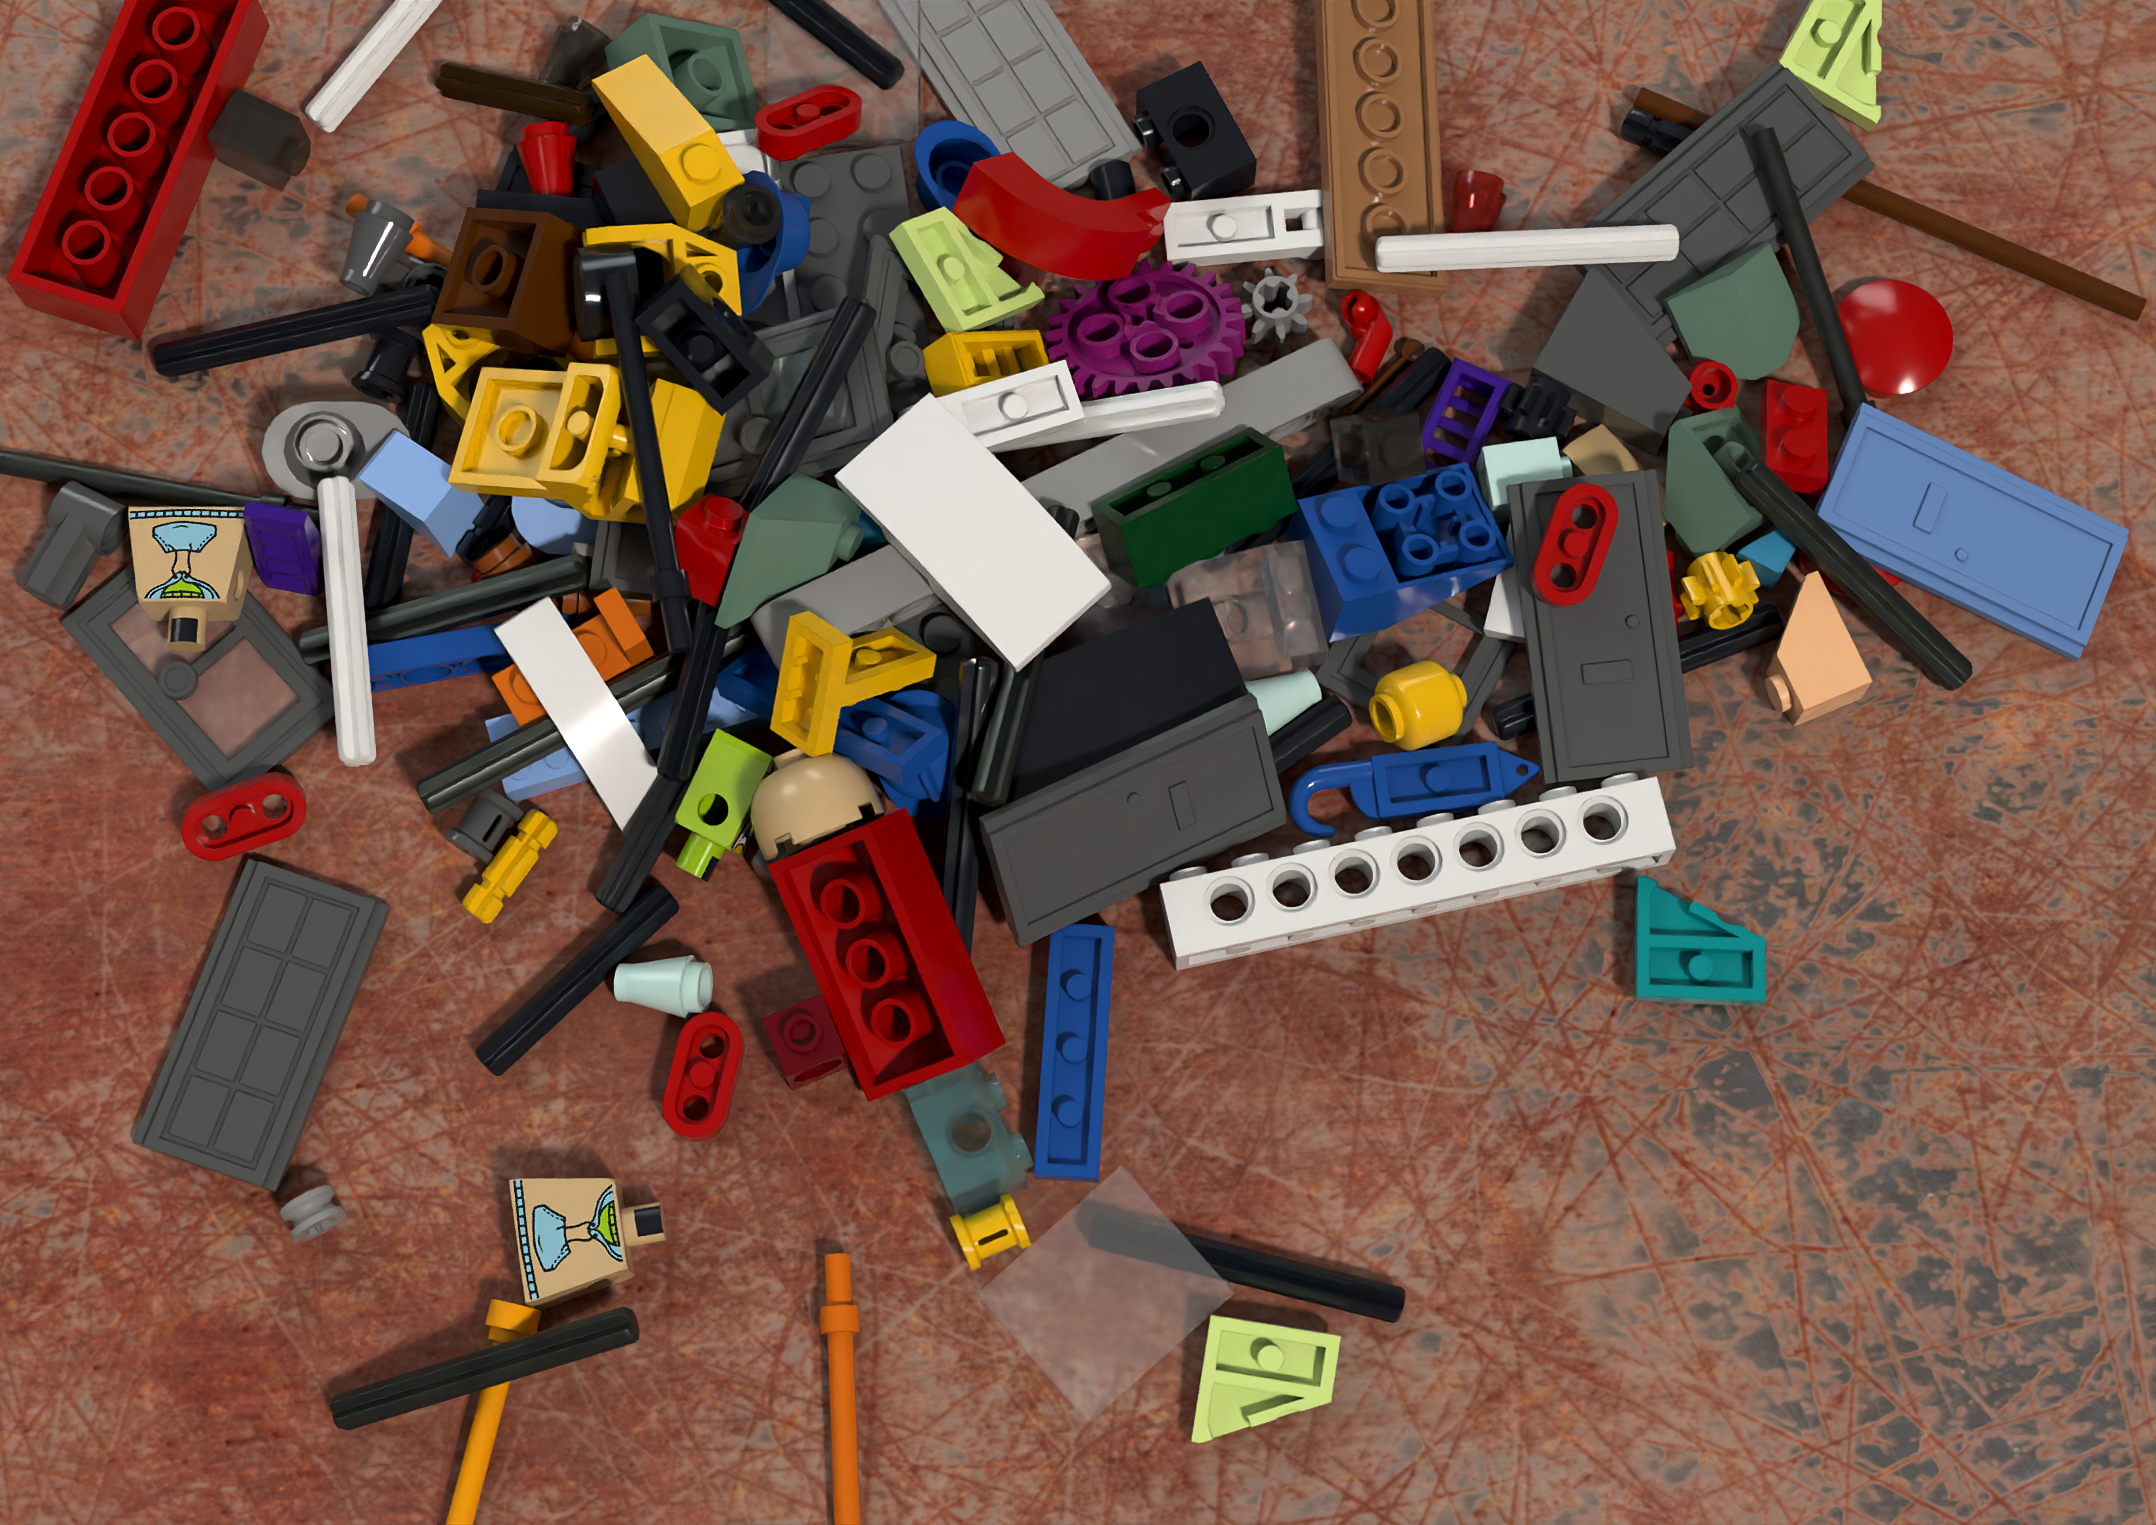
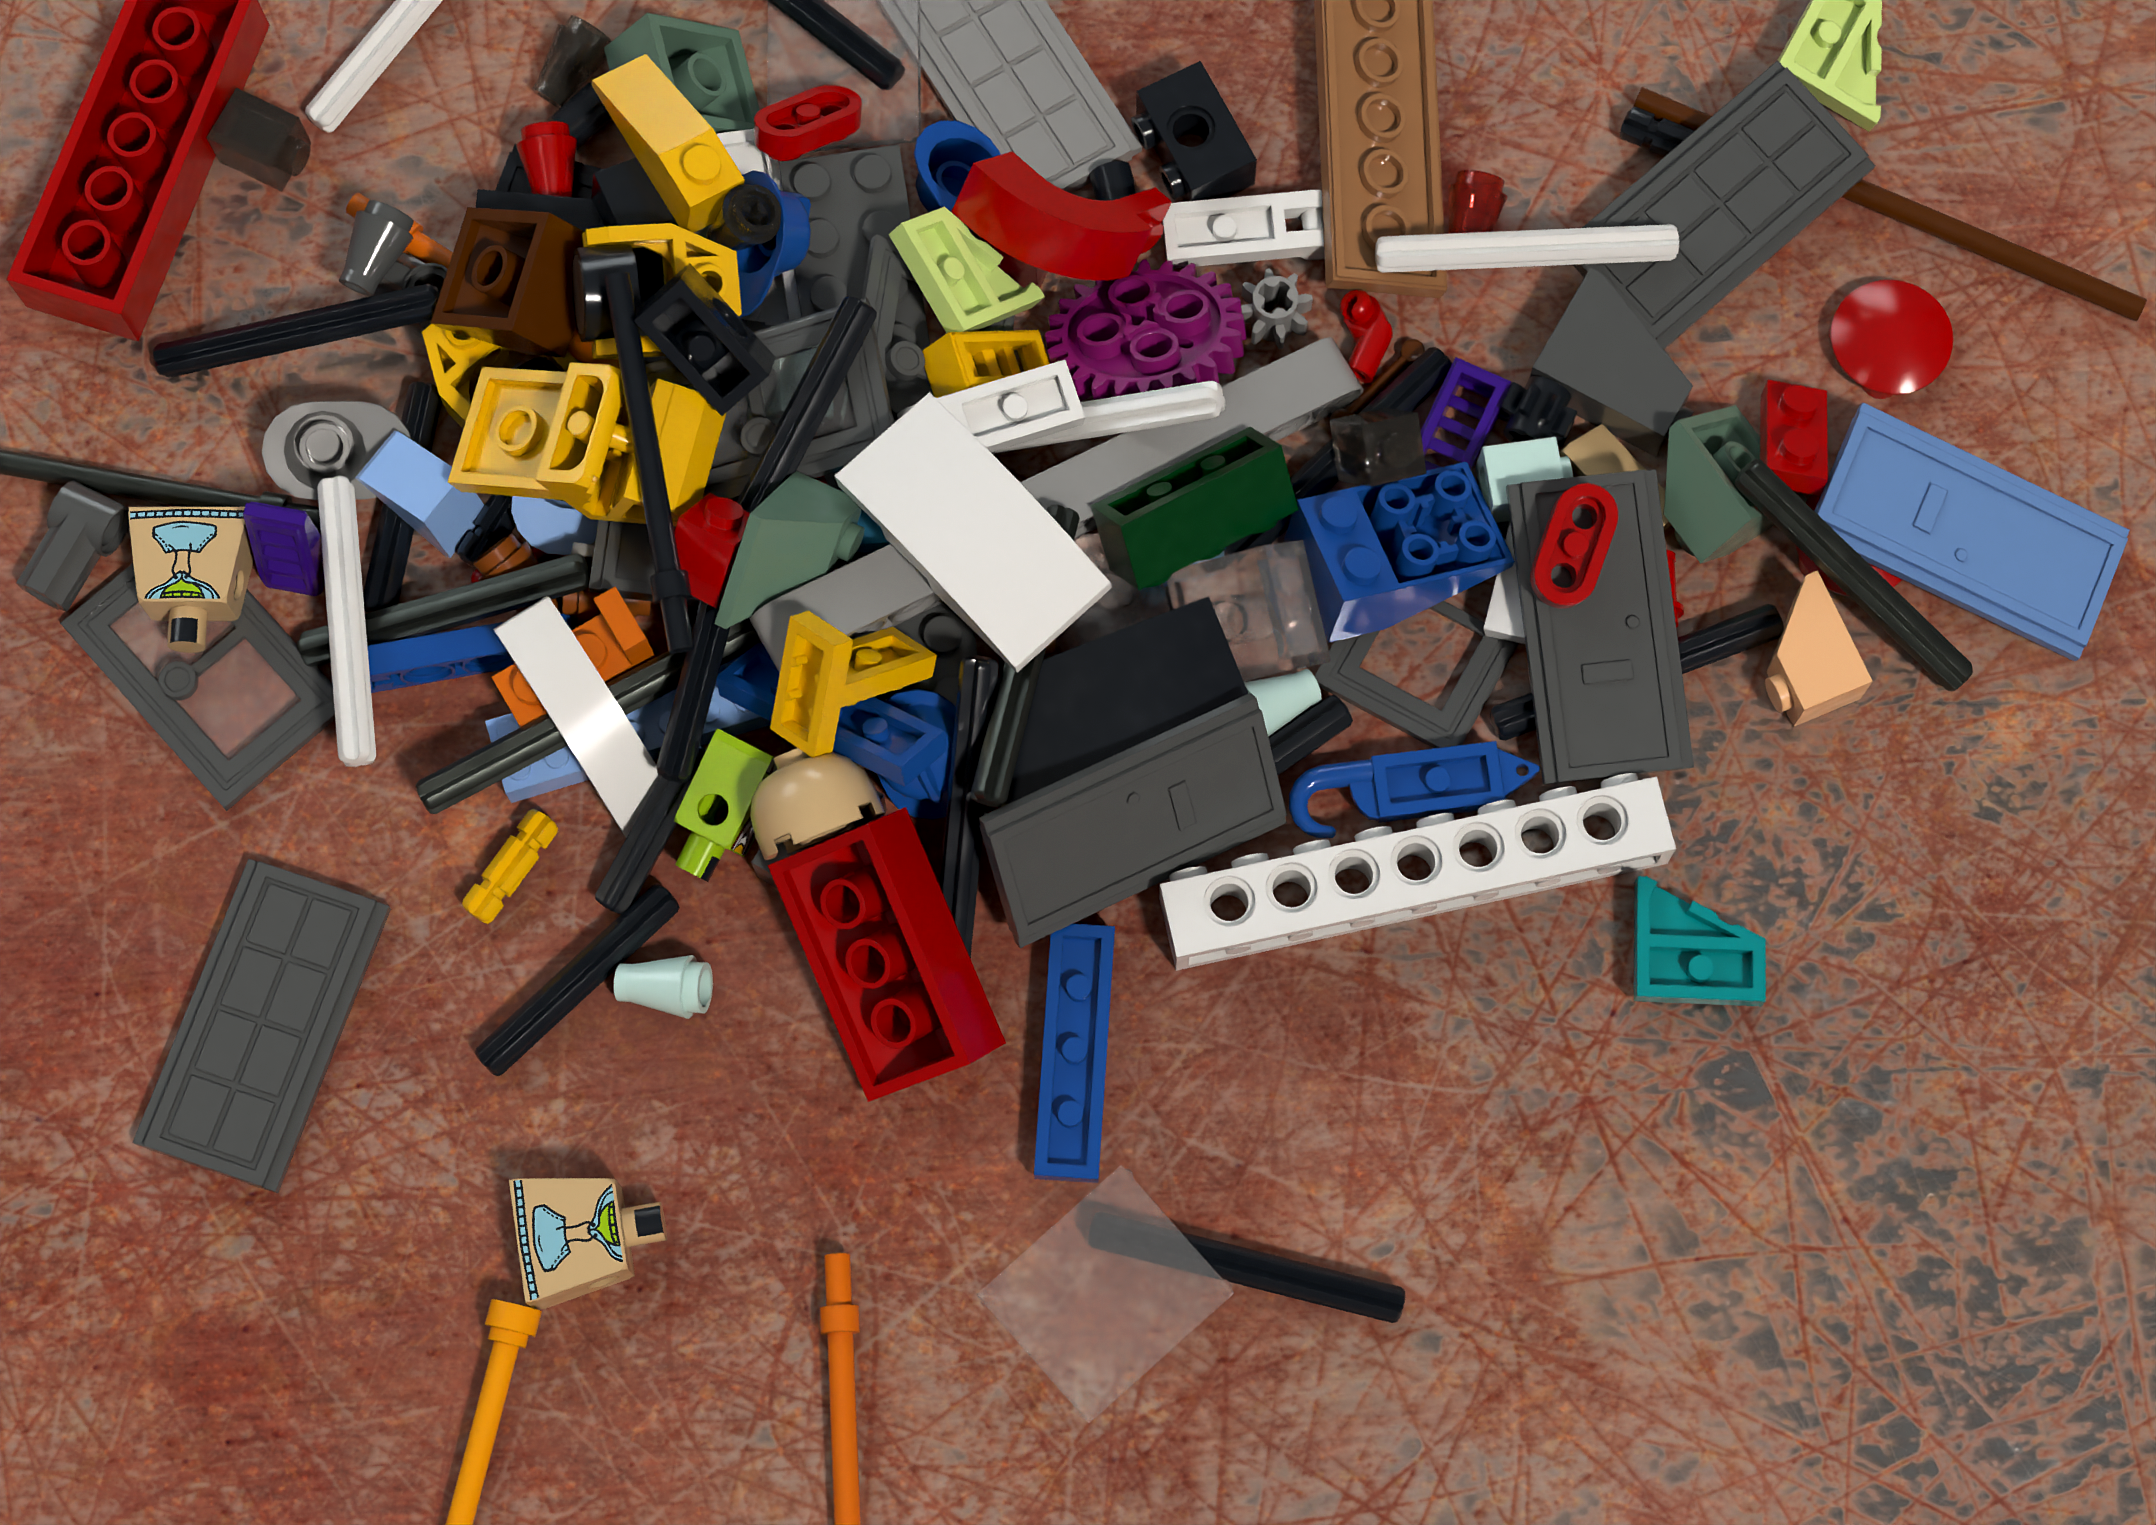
(246, 817): red plate -> none
(312, 1213): light grey bush -> none
(387, 365): black bush -> none
(483, 825): dark grey bush -> none
(485, 1368): pearl dark grey axle -> none
(516, 94): dark brown axle -> none
(703, 1078): red plate -> none
(806, 1042): dark red brick -> none
(977, 1176): clear light blue brick -> none
(990, 1231): yellow bush -> none
(1261, 1374): yellowish green wing -> none
(1418, 705): yellow head -> none
(1719, 378): red plate -> none
(1719, 590): yellow gear -> none
(1739, 315): sand green slope -> none
(1768, 557): dark azure slope -> none
(1810, 274): pearl dark grey bar -> none

